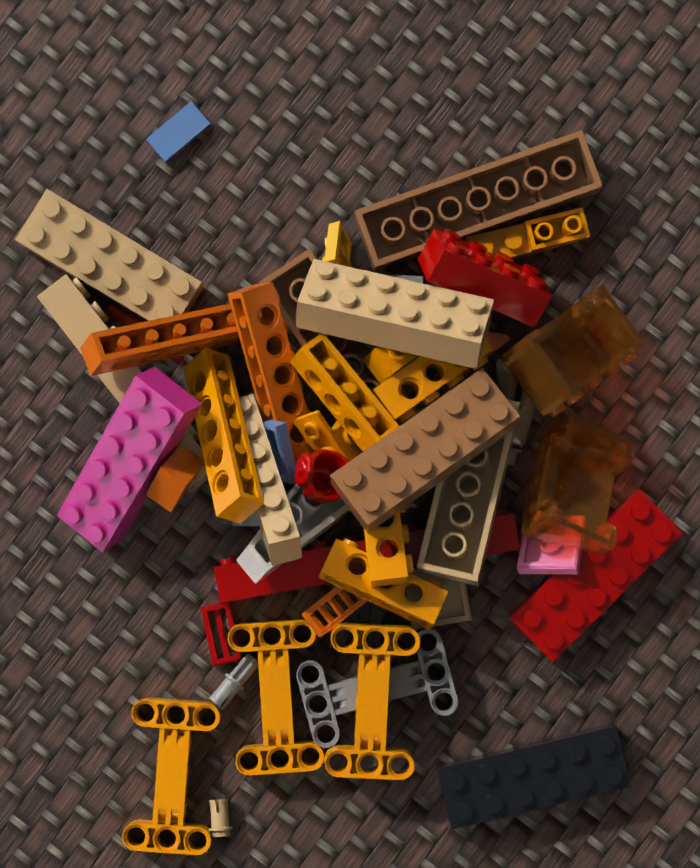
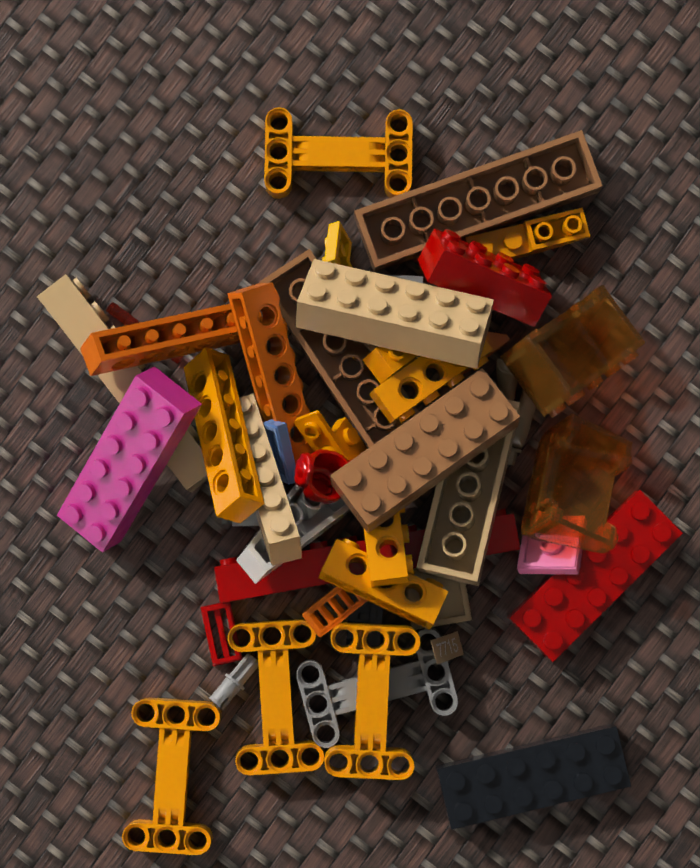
(107, 260): tan brick -> none
(175, 477): orange slope -> none
(178, 132): medium blue tile -> none
(219, 818): tan pin -> none
(337, 153): none -> light orange beam
(343, 392): light orange brick -> none
(447, 647): none -> tan sticker

